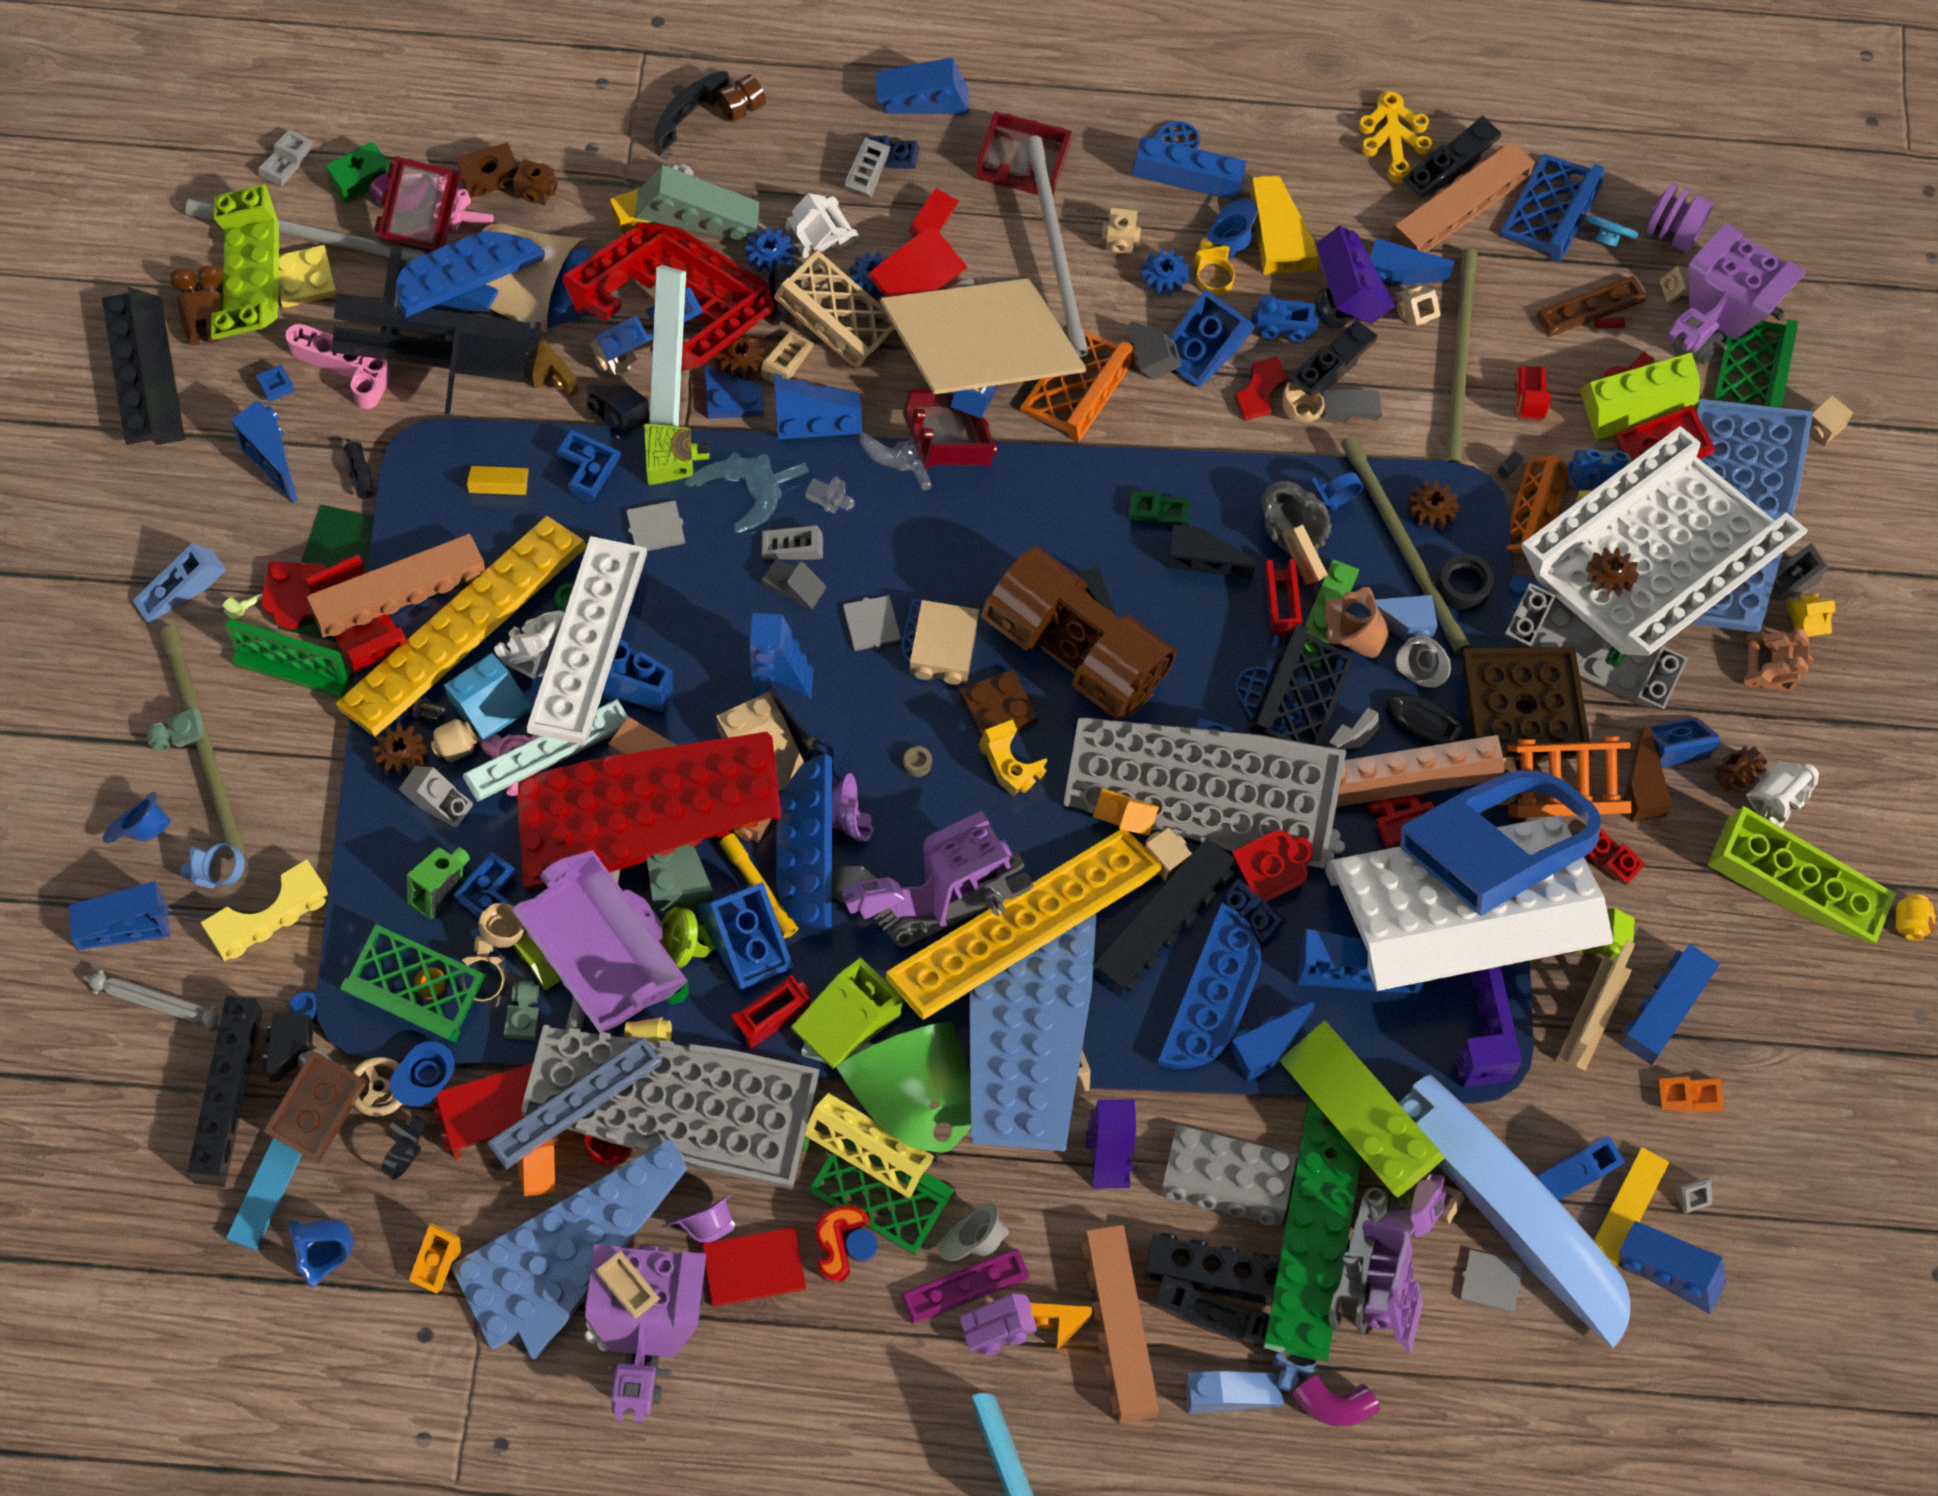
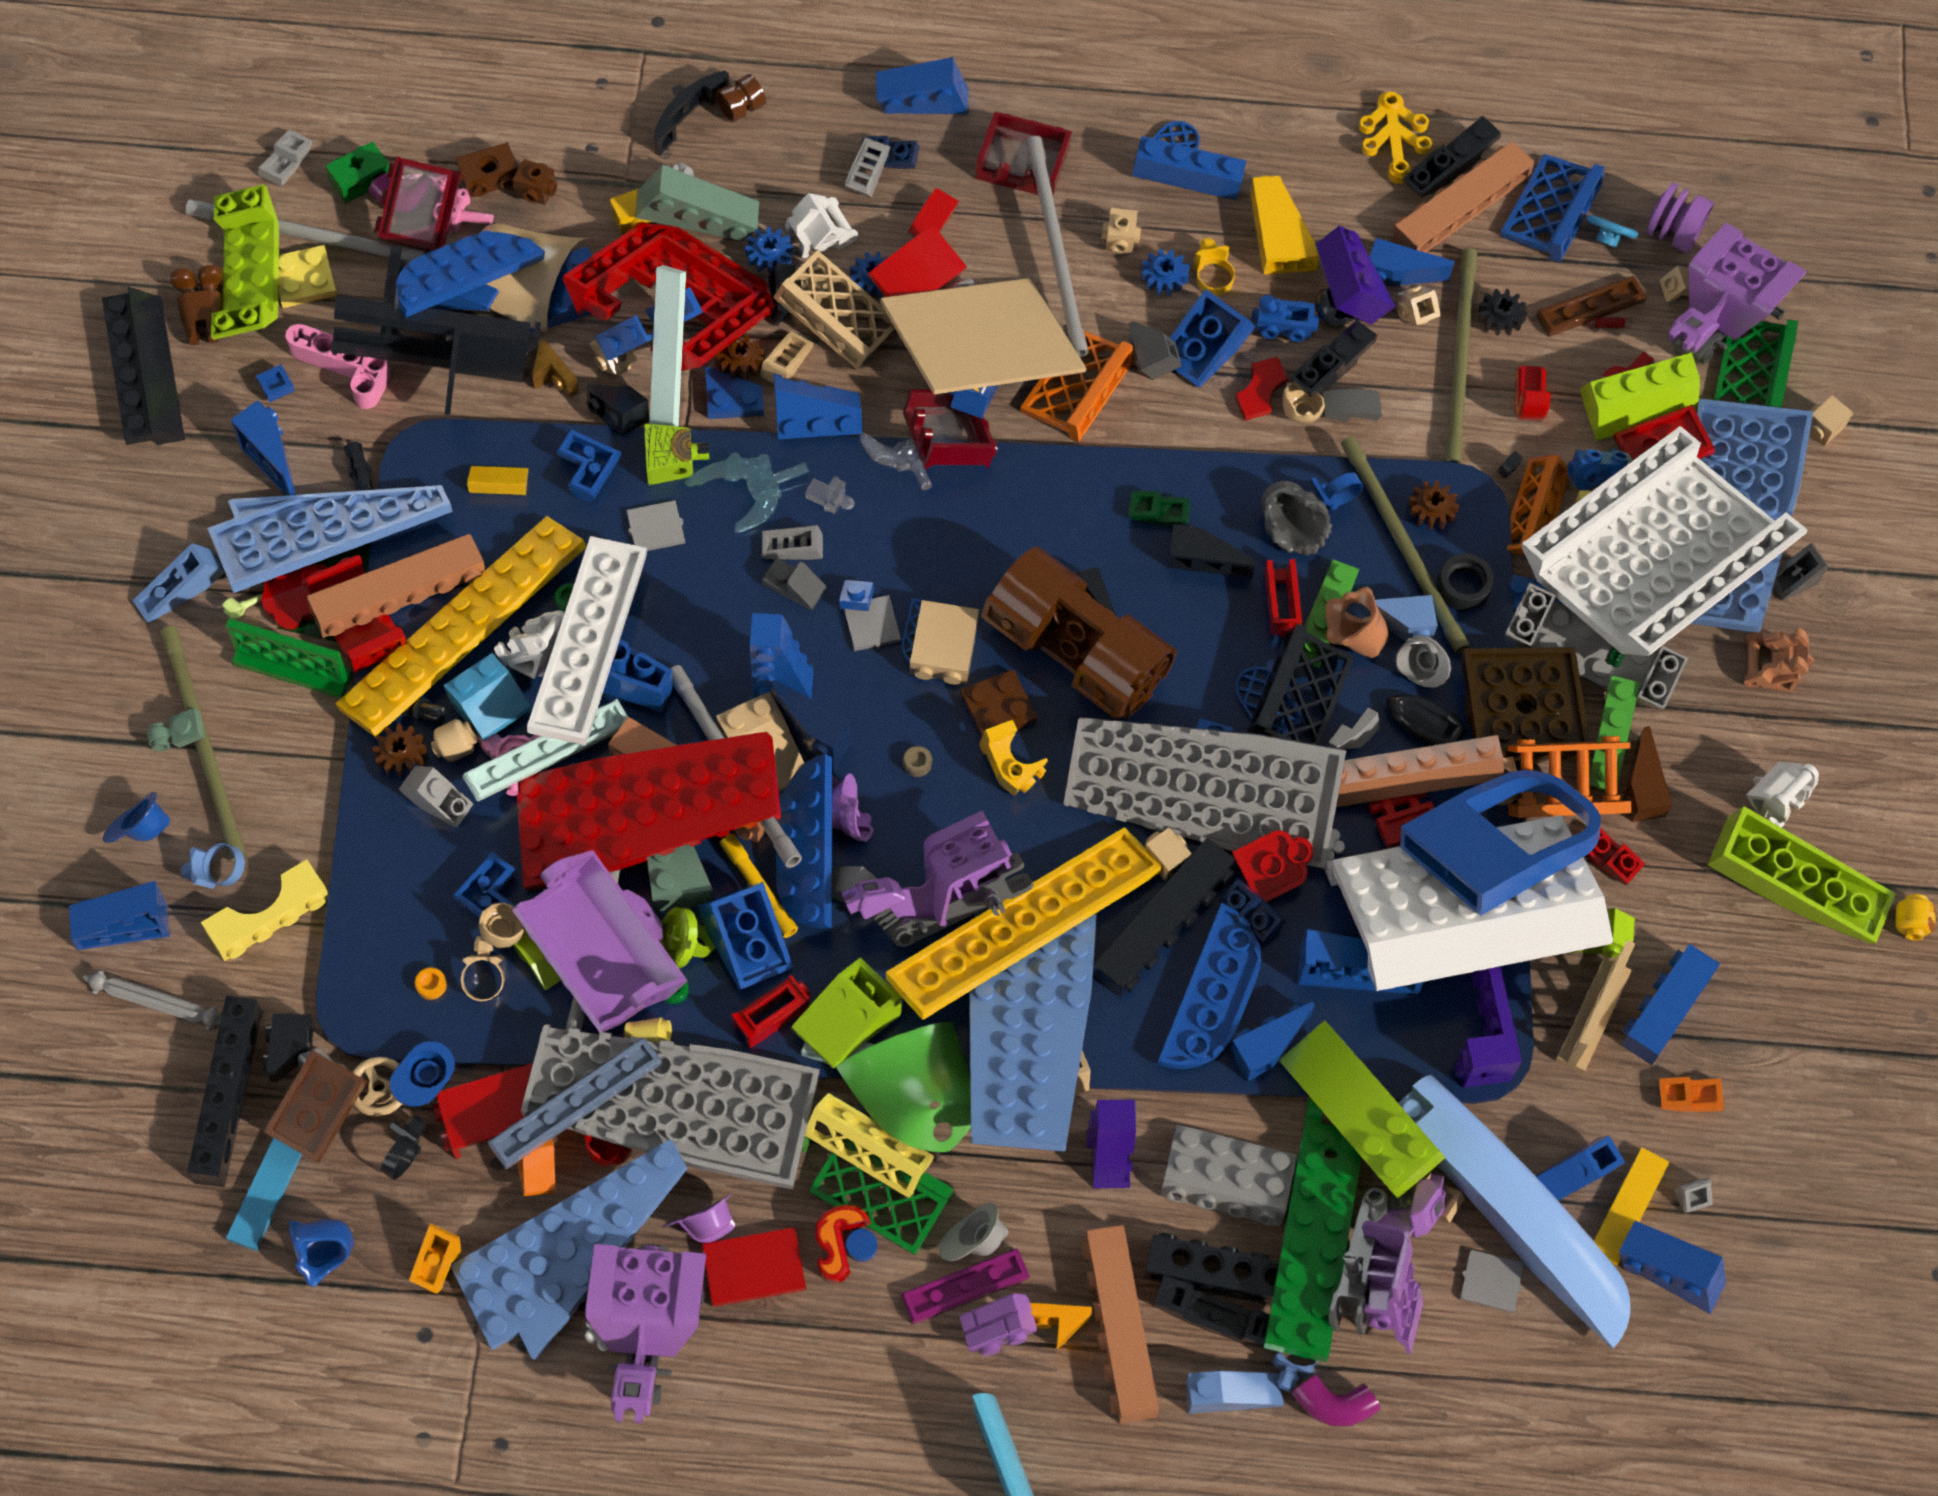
(298, 530): none -> medium blue wing
(304, 1004): blue tile -> none
(402, 1007): green fence -> none
(435, 880): bright green torso -> none
(523, 1019): sand green plate -> none
(627, 1284): tan tile -> none
(685, 689): none -> light grey piece
(856, 595): none -> blue plate
(1125, 812): light orange slope -> none
(1233, 226): blue piece -> none
(1304, 554): tan tile -> none
(1502, 312): none -> black gear
(1612, 572): reddish brown gear -> none
(1615, 721): none -> bright green plate
(1684, 741): blue slope -> none
(1740, 769): reddish brown gear -> none
(1811, 613): yellow brick -> none

